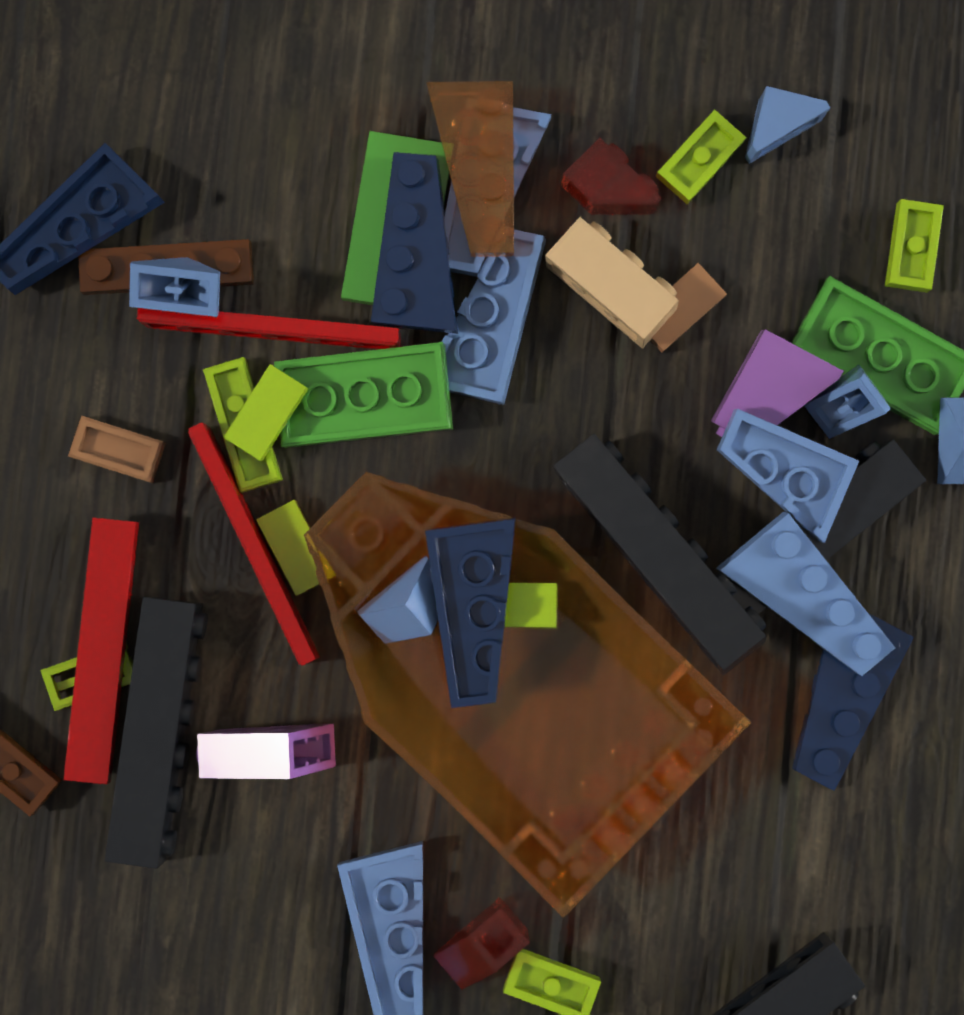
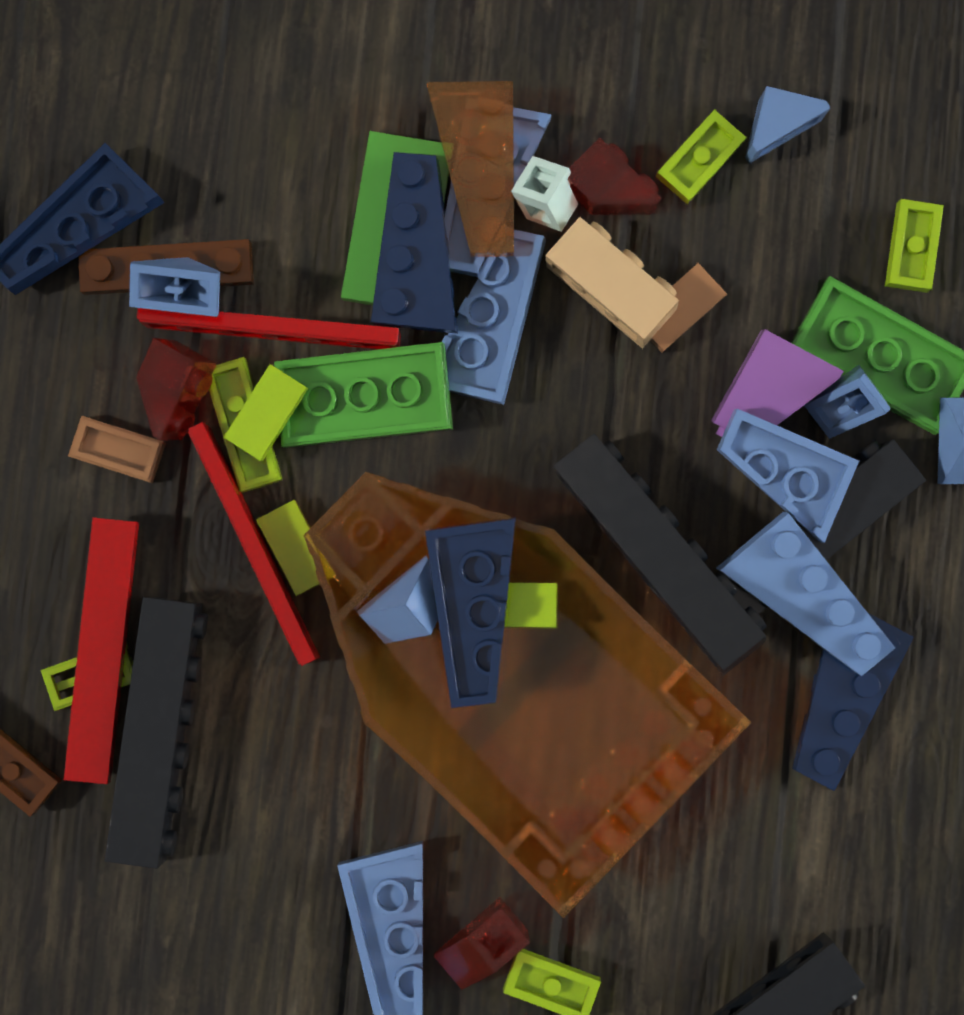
(172, 386): none -> clear red slope
(266, 752): slope -> none
(545, 193): none -> light aqua brick

